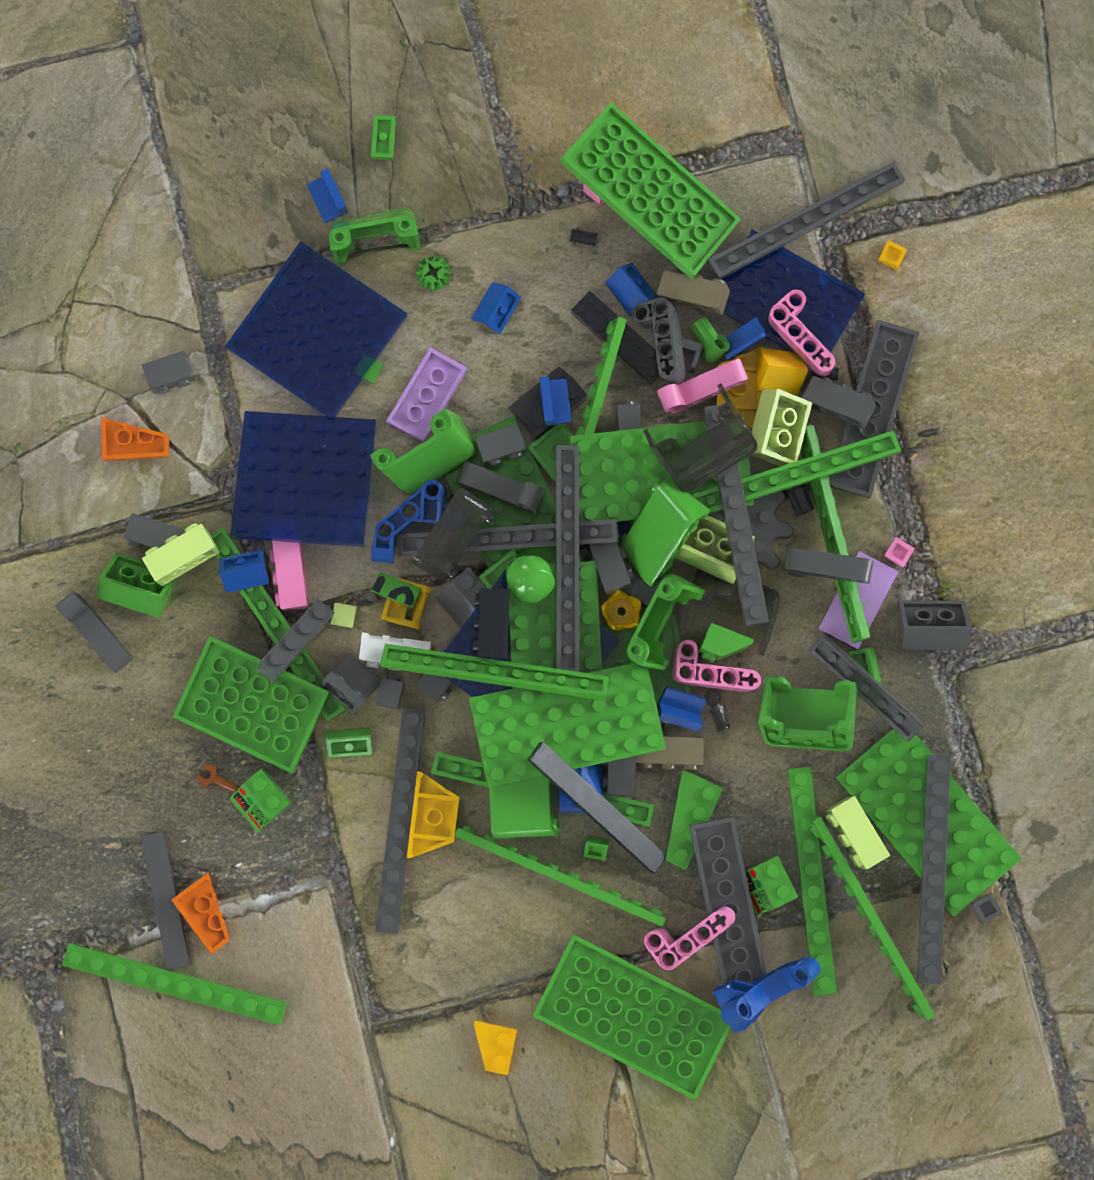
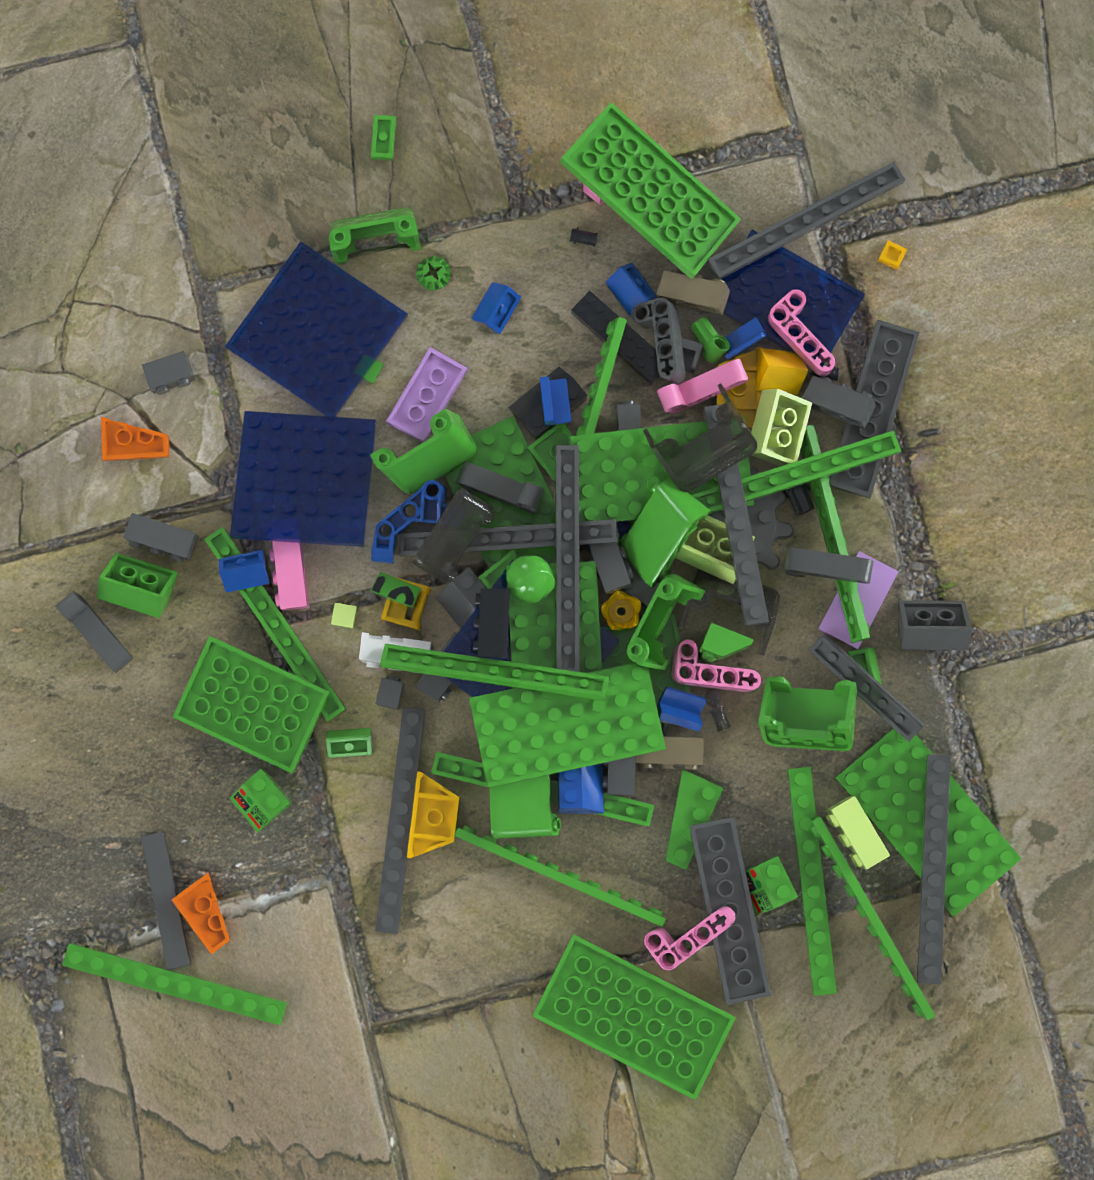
(180, 554): yellowish green brick -> none
(216, 779): dark orange bar -> none
(295, 641): dark grey brick -> none
(327, 197): blue panel -> none
(351, 683): dark grey bracket -> none
(495, 1045): yellow wing -> none
(501, 445): dark grey brick -> none
(596, 807): tile -> none
(596, 848): bright green plate -> none
(744, 1002): blue connector -> none
(899, 552): bright pink plate -> none
(986, 908): dark grey plate -> none

